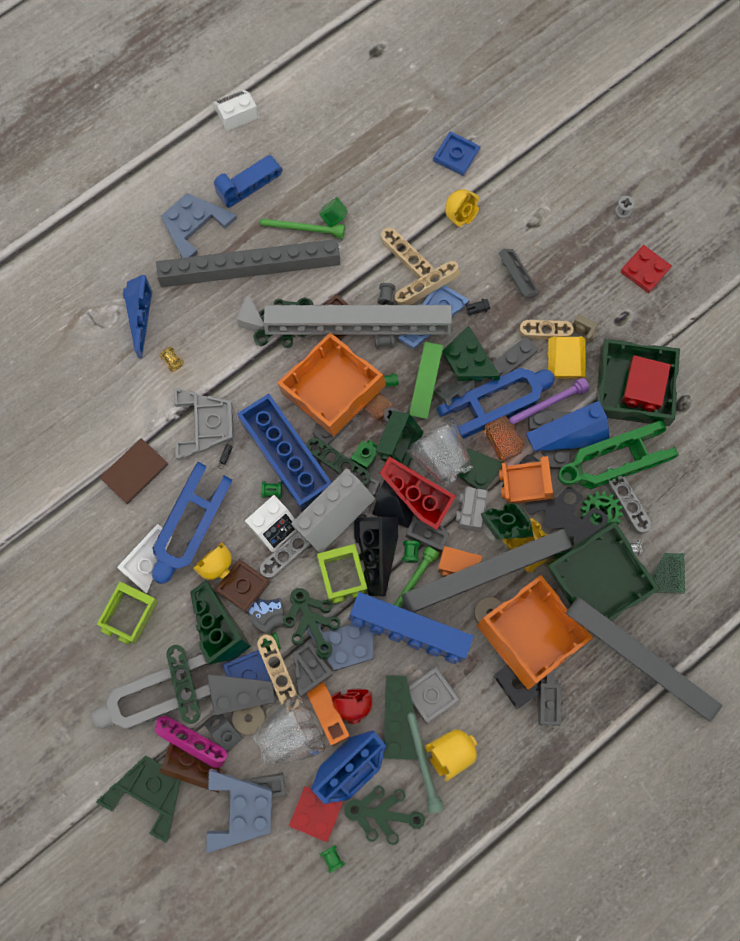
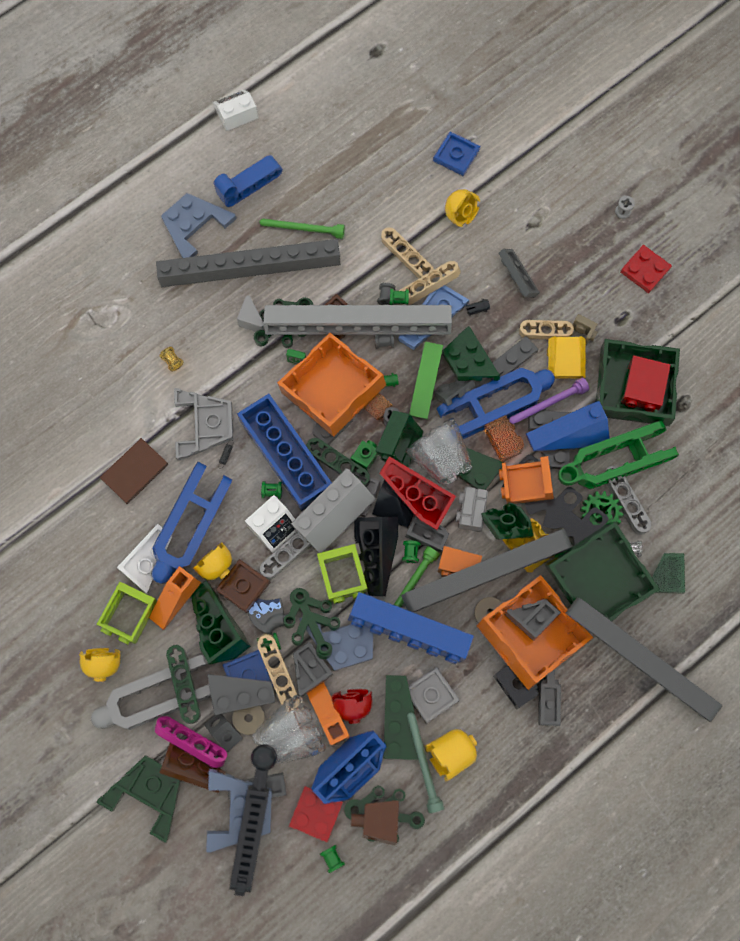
(99, 663): none -> yellow cylinder
(138, 301): blue wedge -> none
(173, 597): none -> orange slope
(263, 759): none -> black gear
(295, 356): none -> green tile
(333, 212): green panel -> none
(379, 821): none -> reddish brown torso
(399, 297): none -> green bush
(533, 617): none -> dark grey wing

